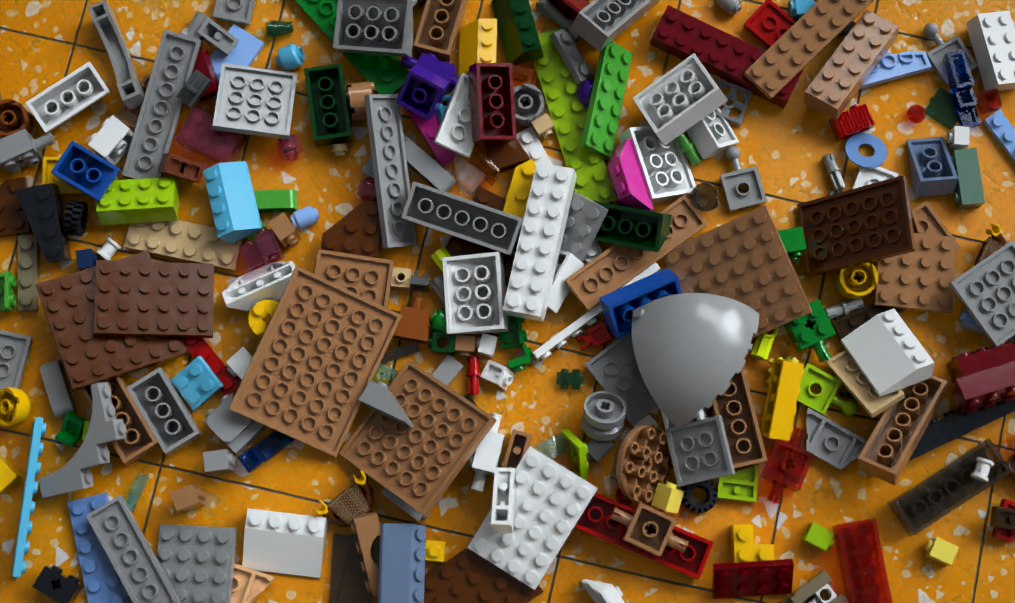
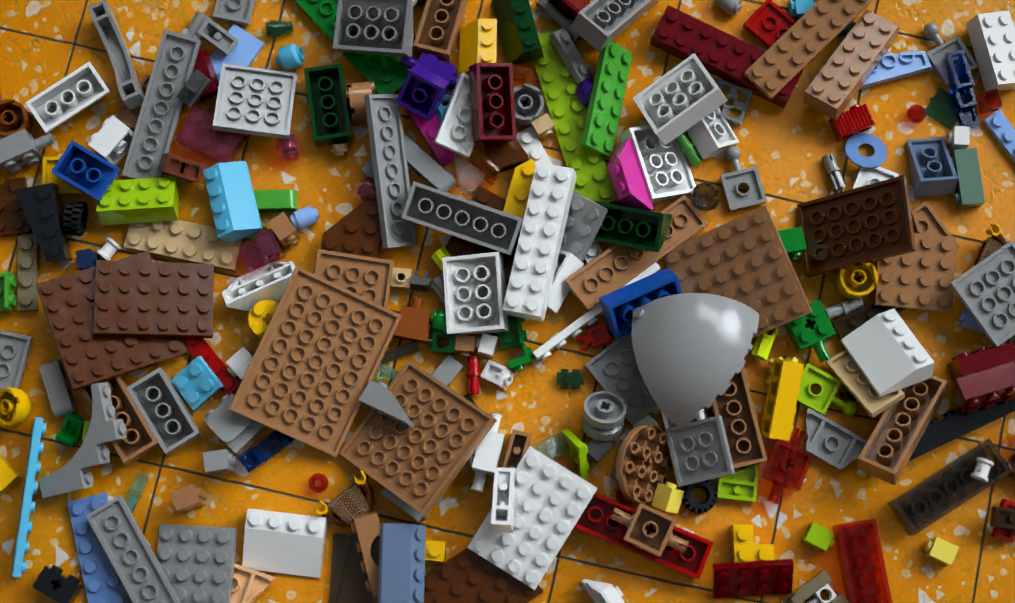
(318, 476): none -> clear red plate

